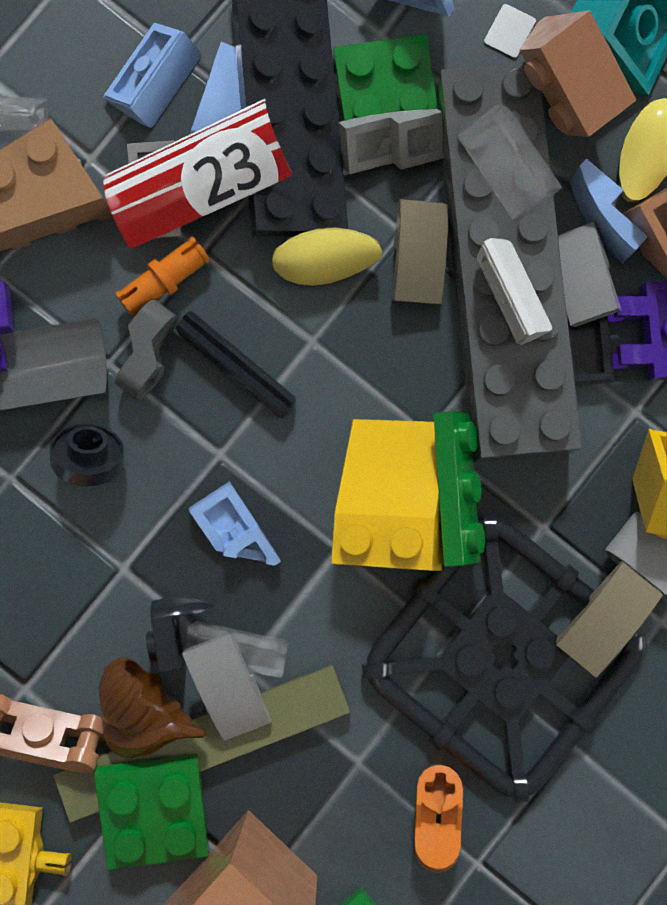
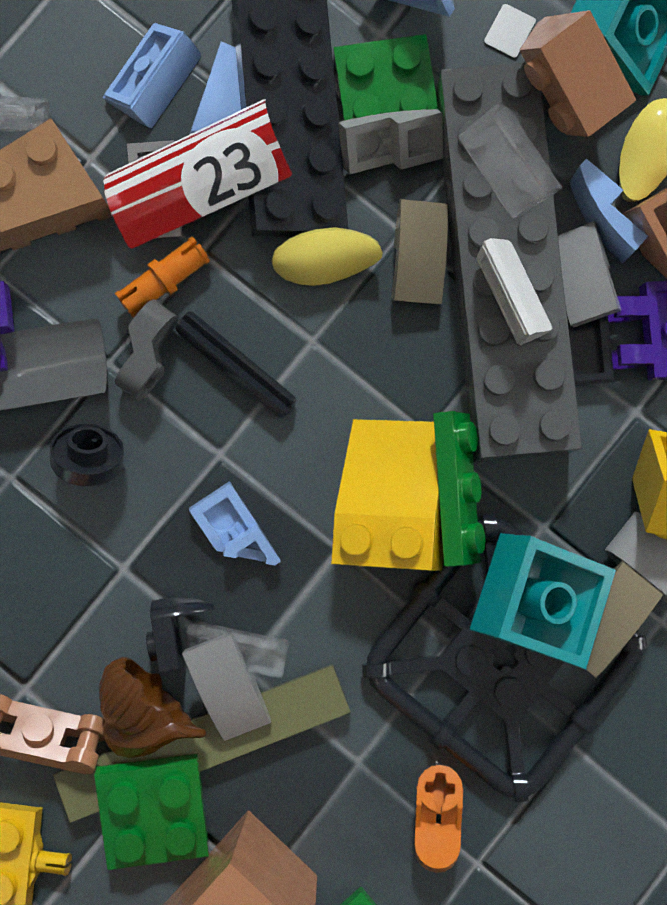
(543, 599): none -> teal slope

